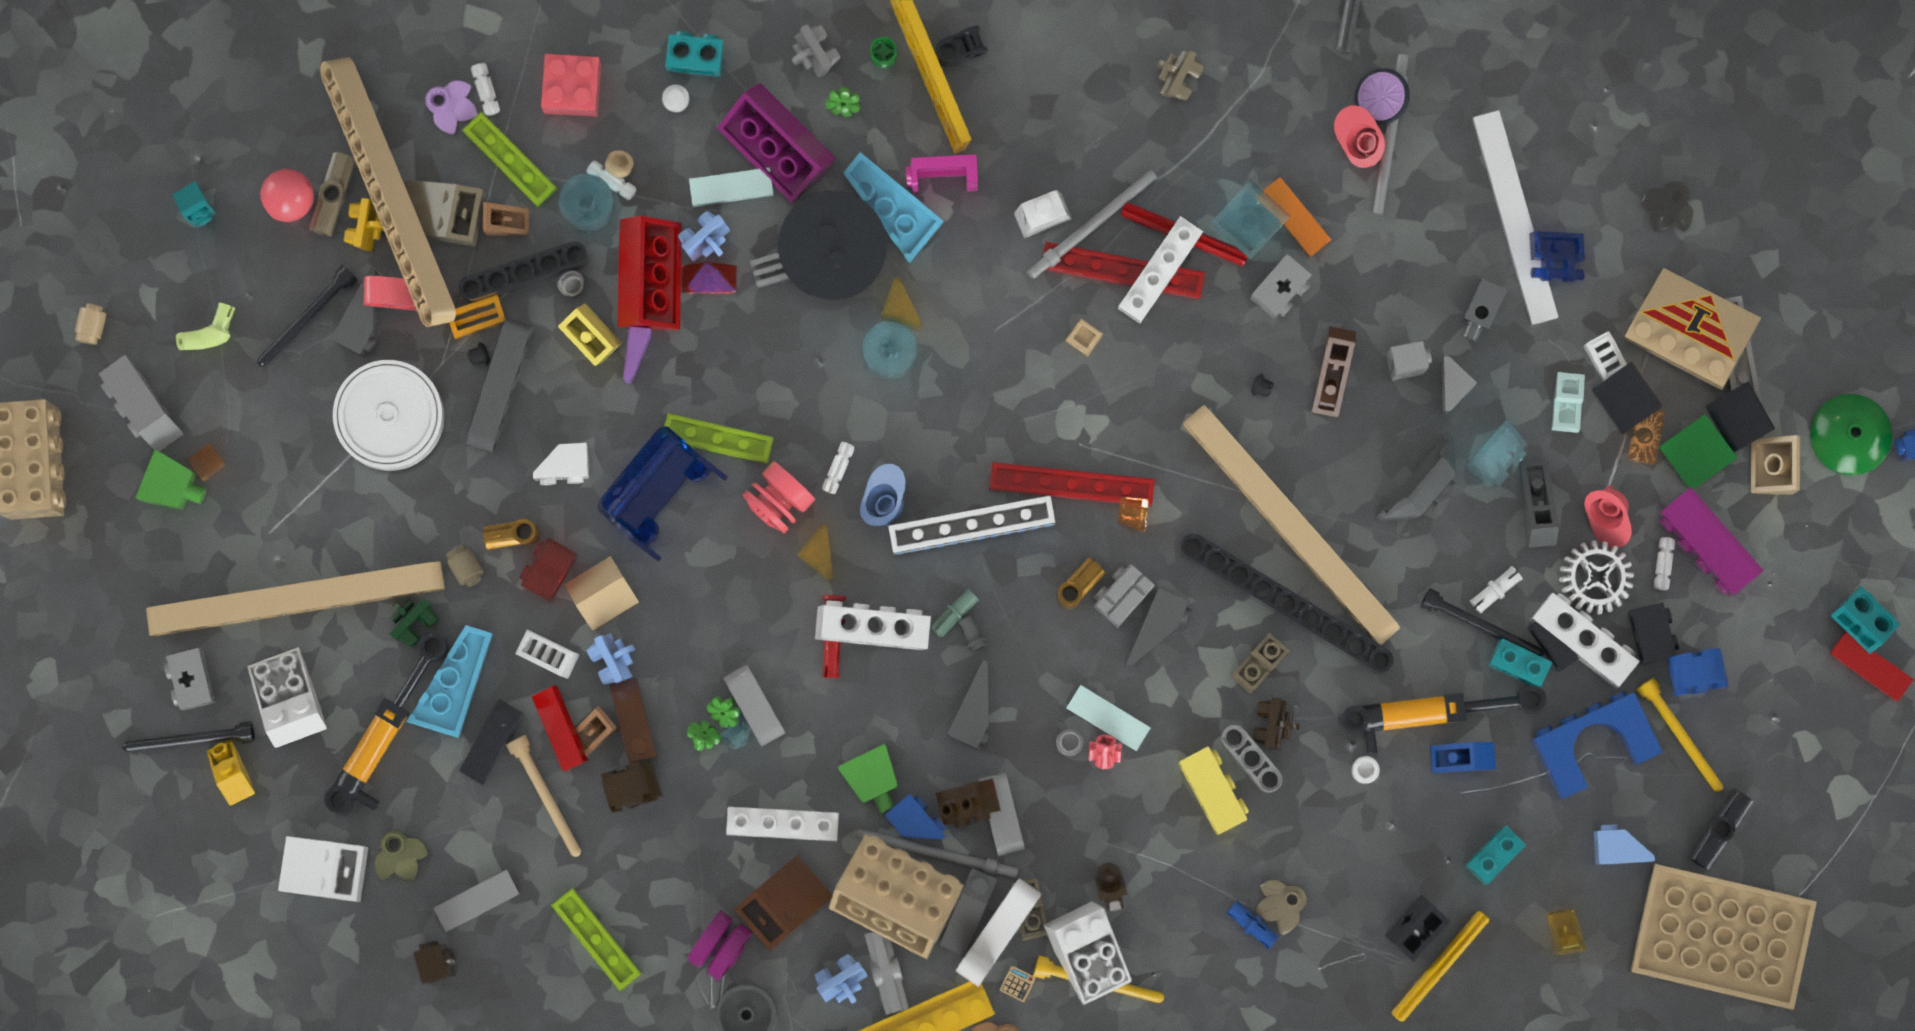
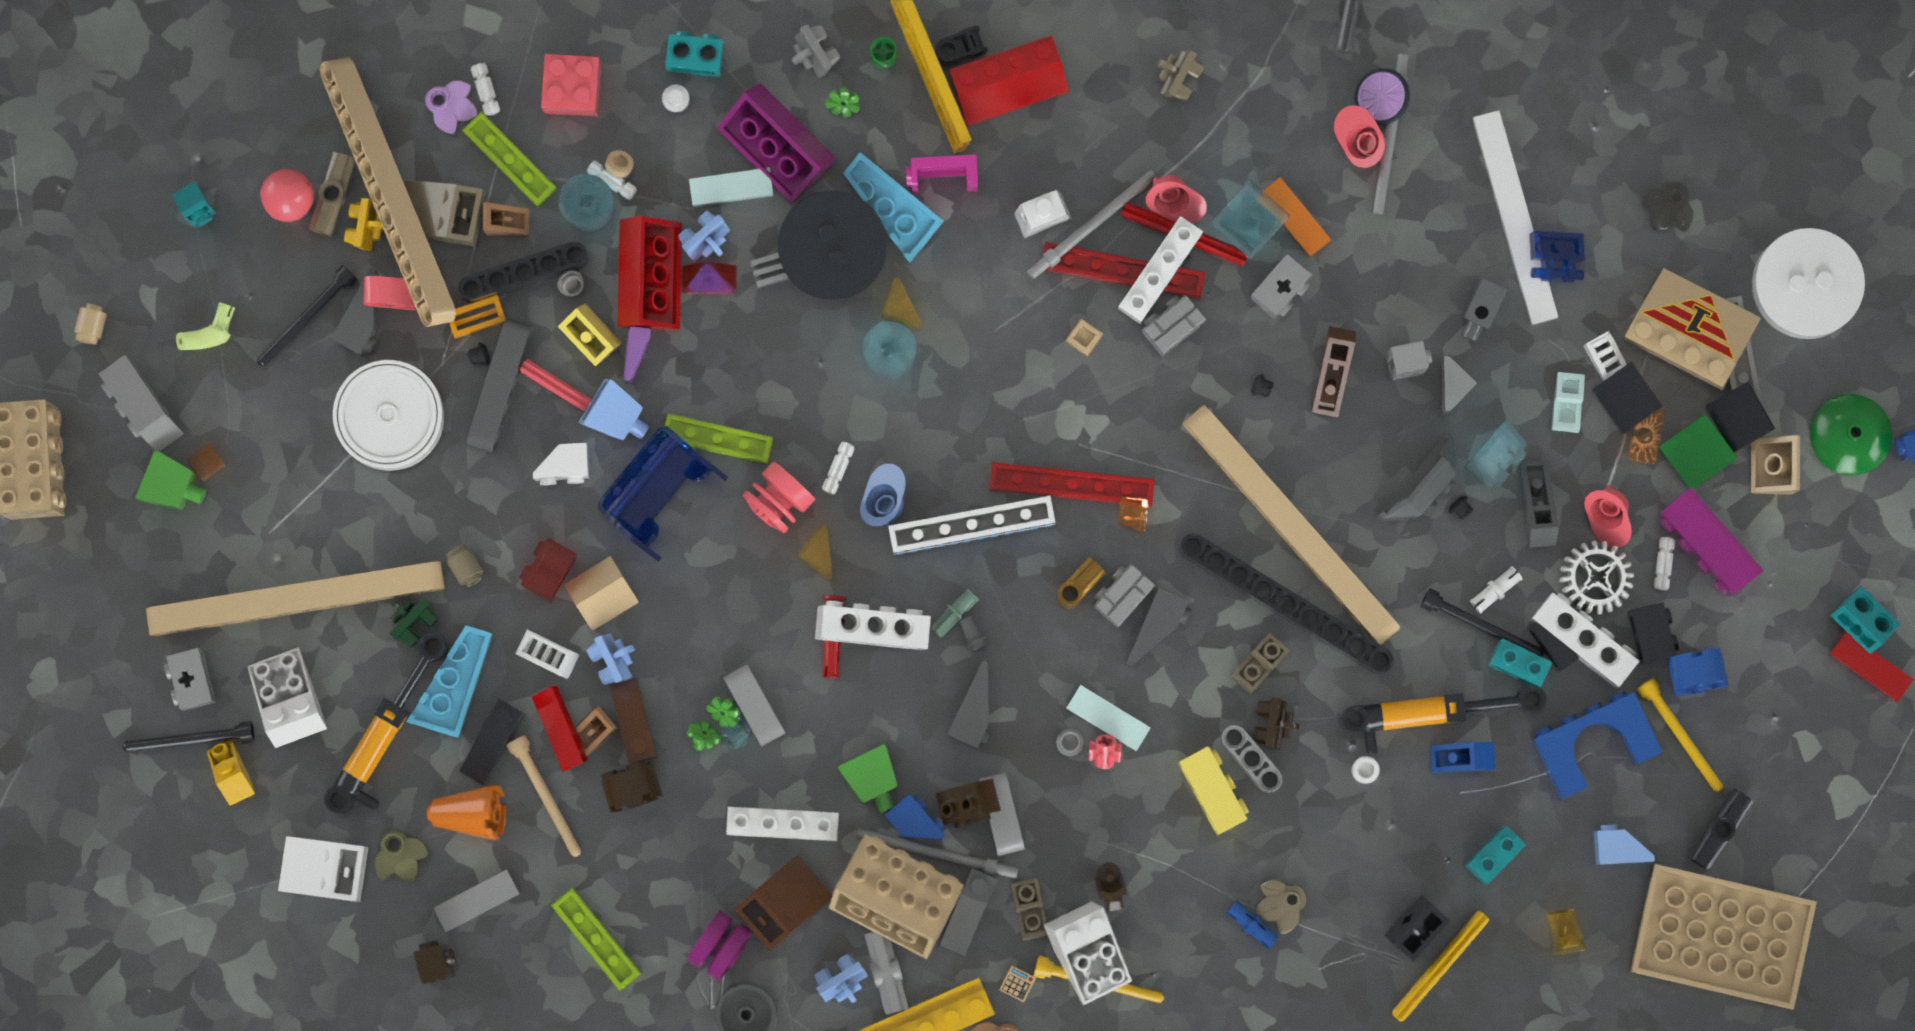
(471, 812): none -> orange cone
(508, 534): pearl gold piece -> none
(555, 385): none -> coral axle
(614, 413): none -> light blue torso
(998, 932): white beam -> none
(1009, 80): none -> red slope
(1173, 199): none -> coral piece
(1173, 324): none -> light grey brick
(1460, 506): none -> black piece
(1808, 283): none -> white brick

